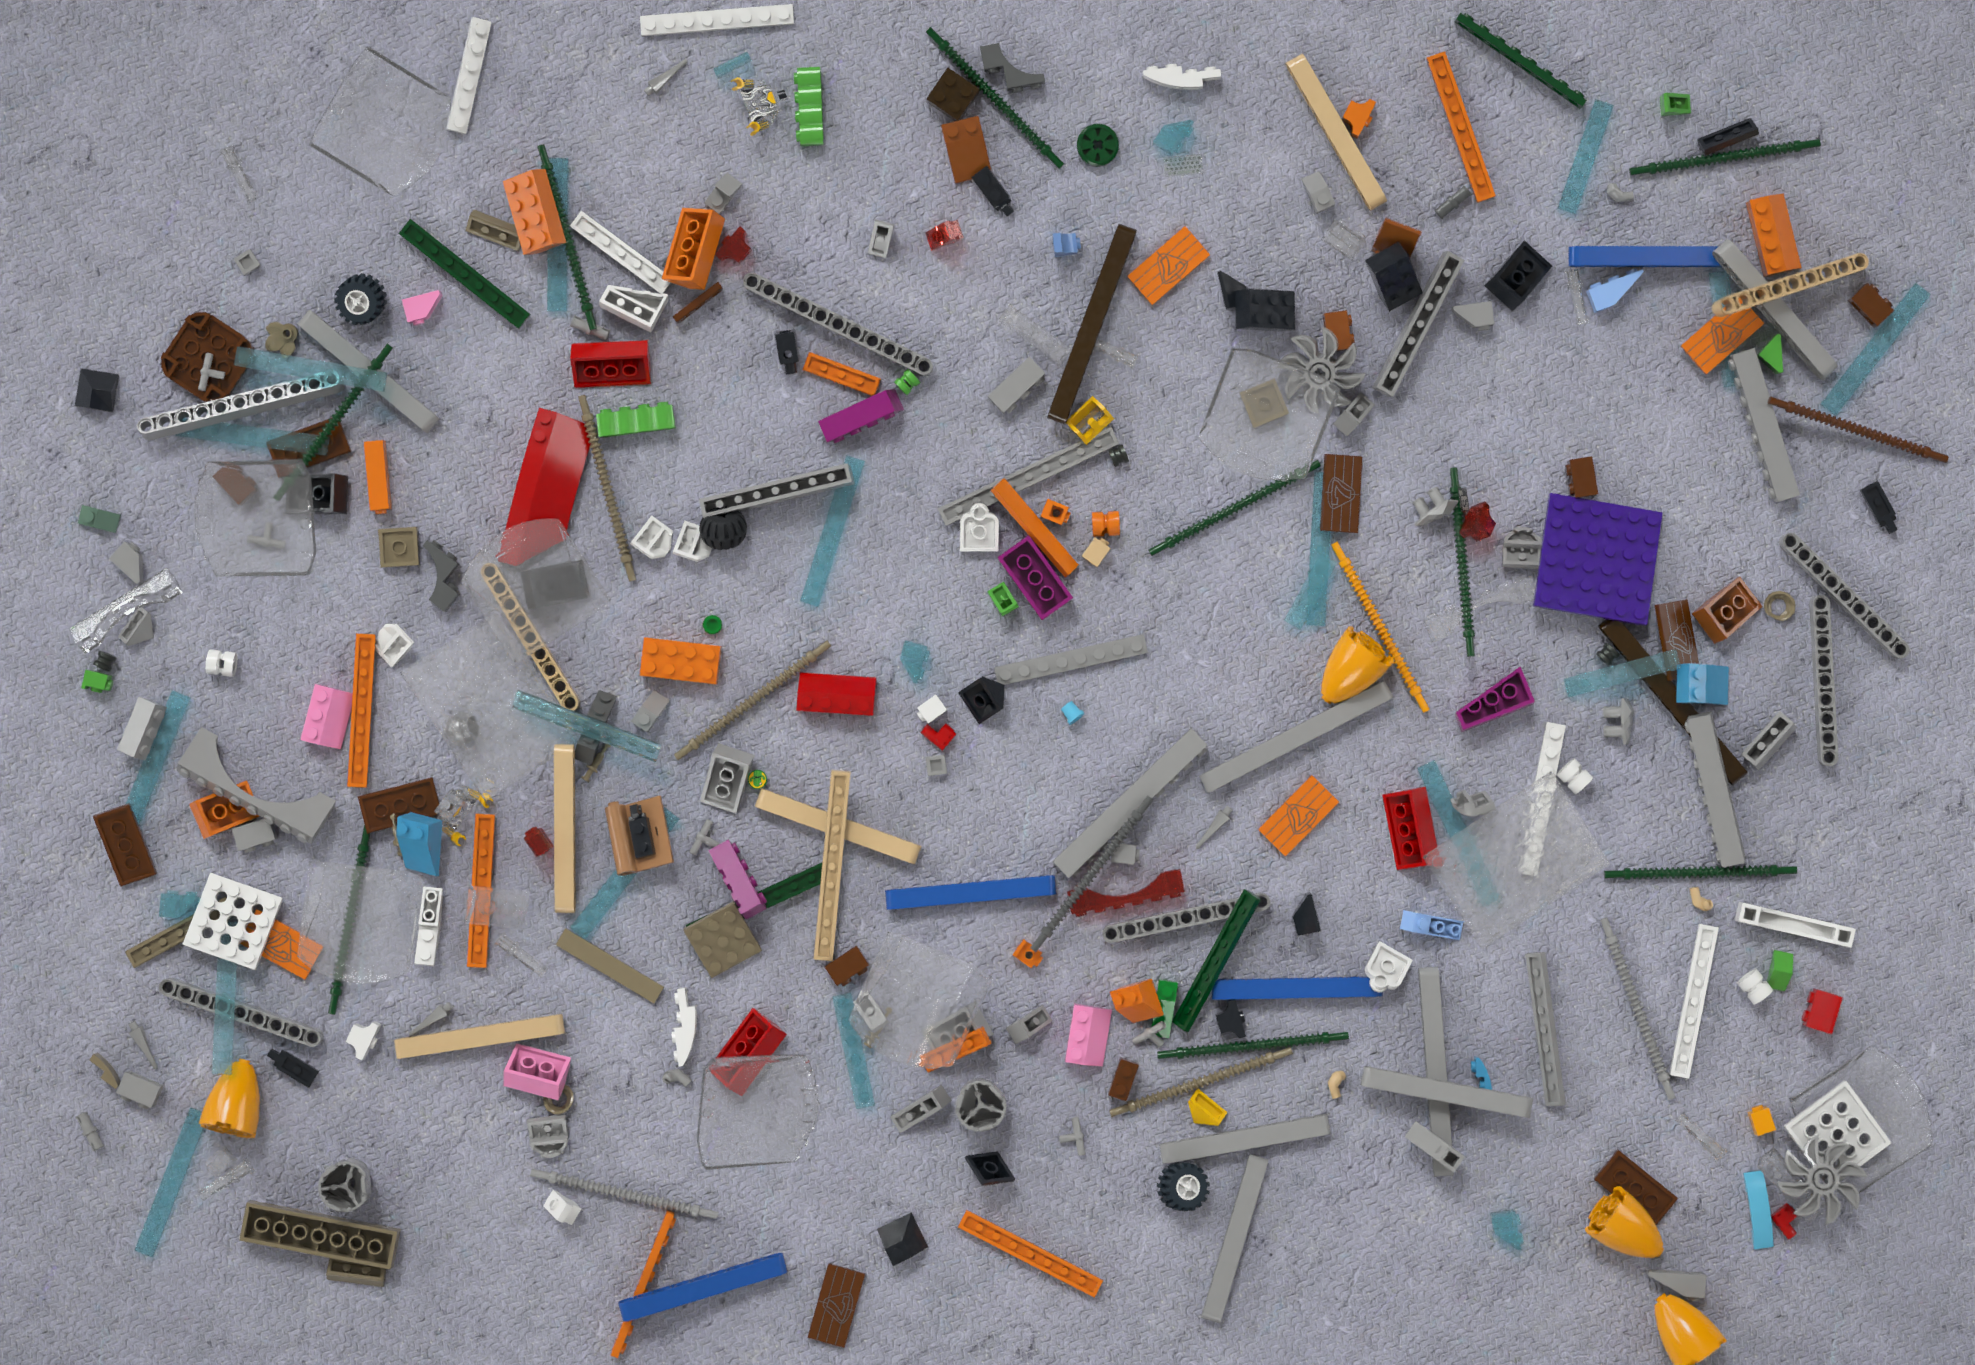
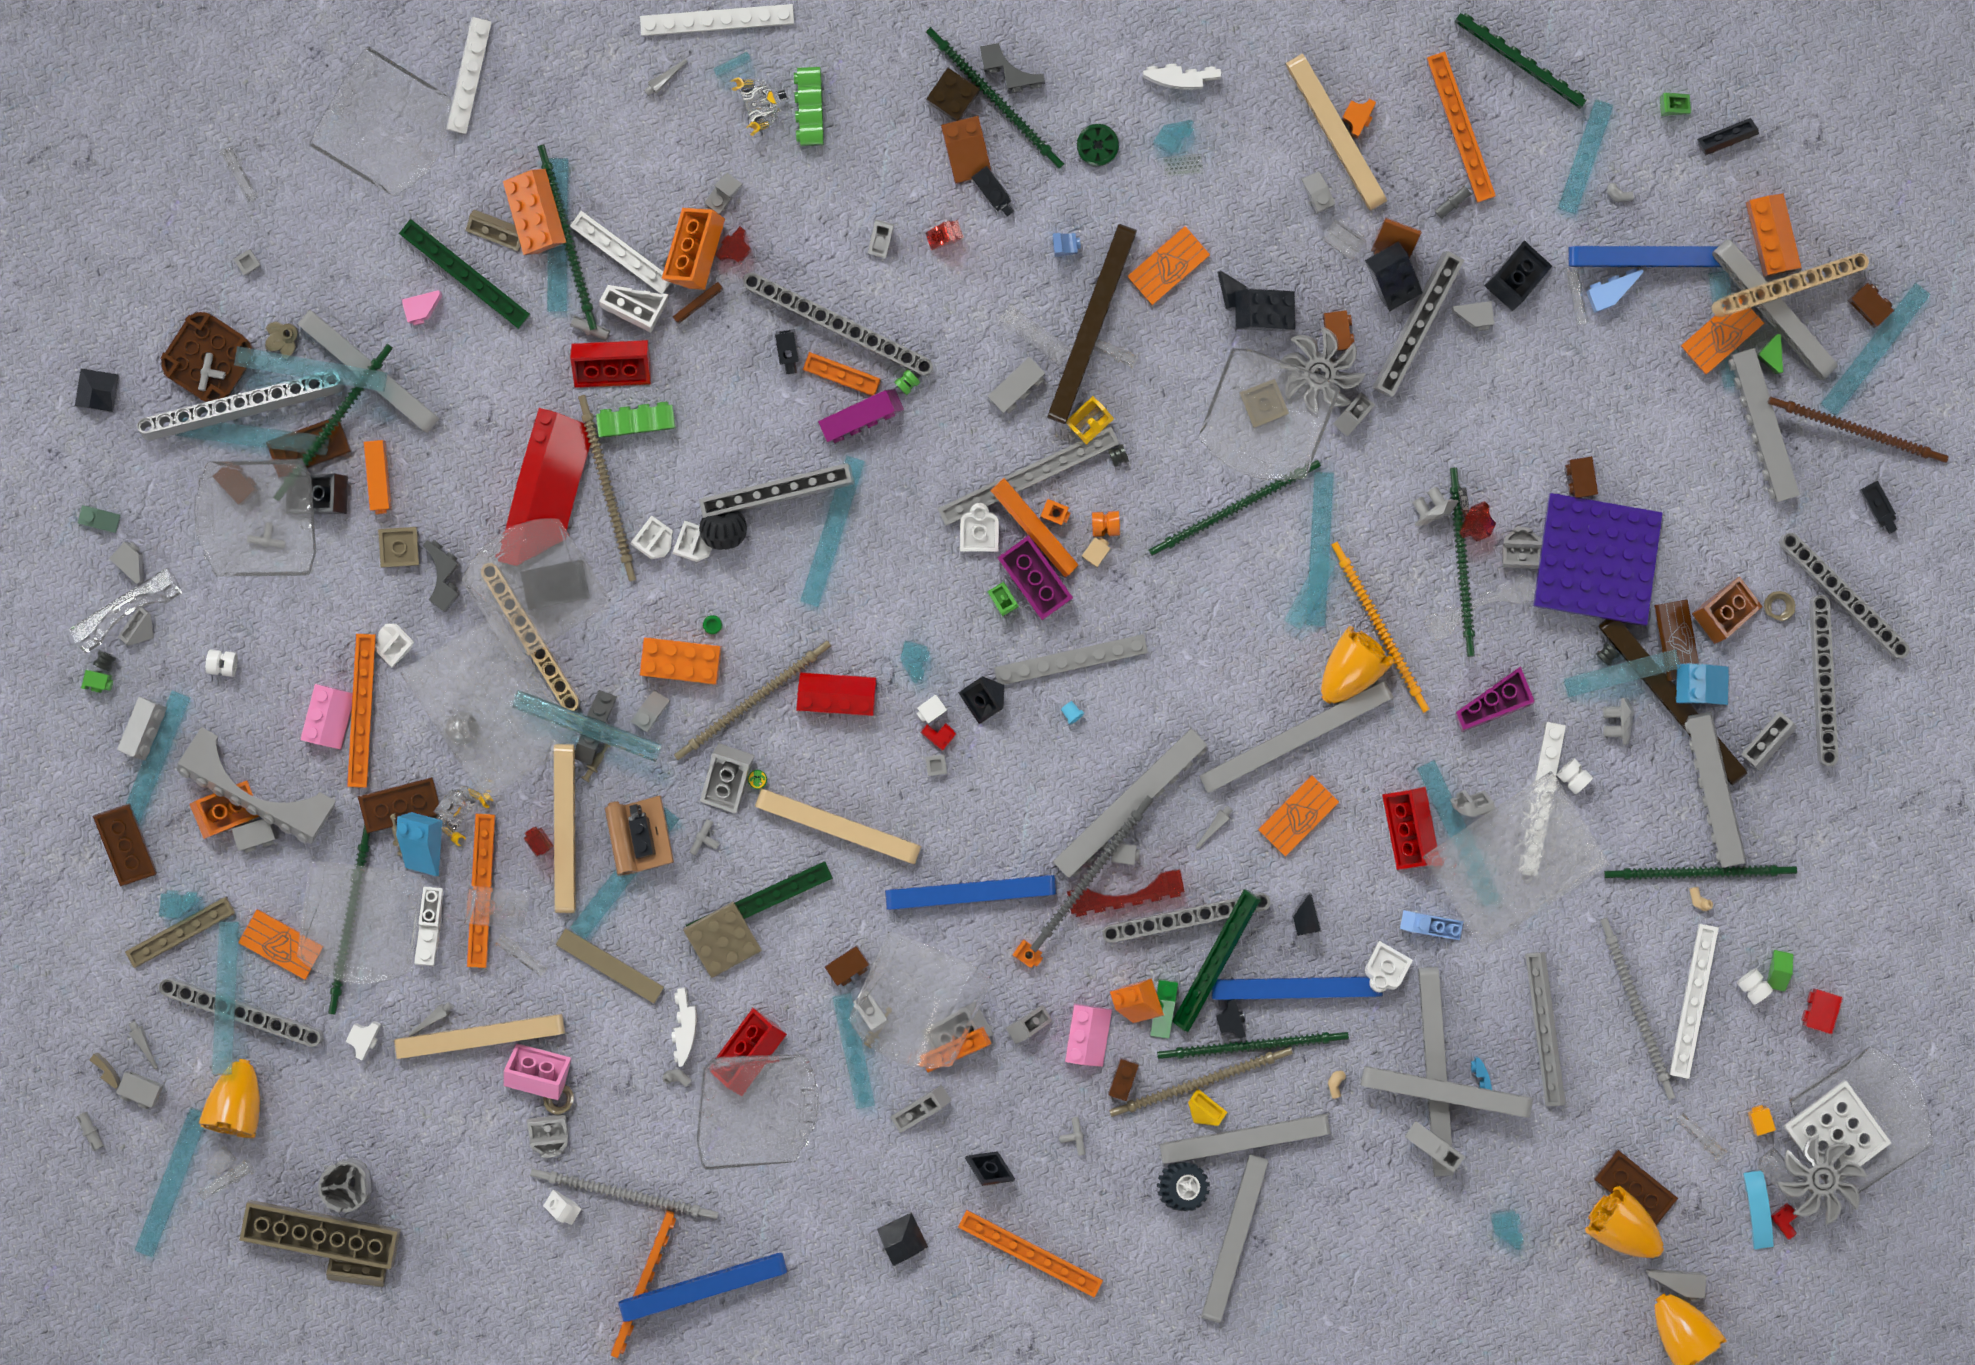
(238, 933): white piece -> none
(293, 1067): black hinge -> none
(360, 299): black wheel -> none
(737, 879): wedge -> none
(831, 865): tan plate -> none
(836, 1305): reddish brown tile -> none
(982, 1116): light grey piece -> none
(1151, 1034): light grey piece -> none
(1341, 493): reddish brown tile -> none
(1795, 924): white arch -> none
(1796, 146): dark green hose -> none

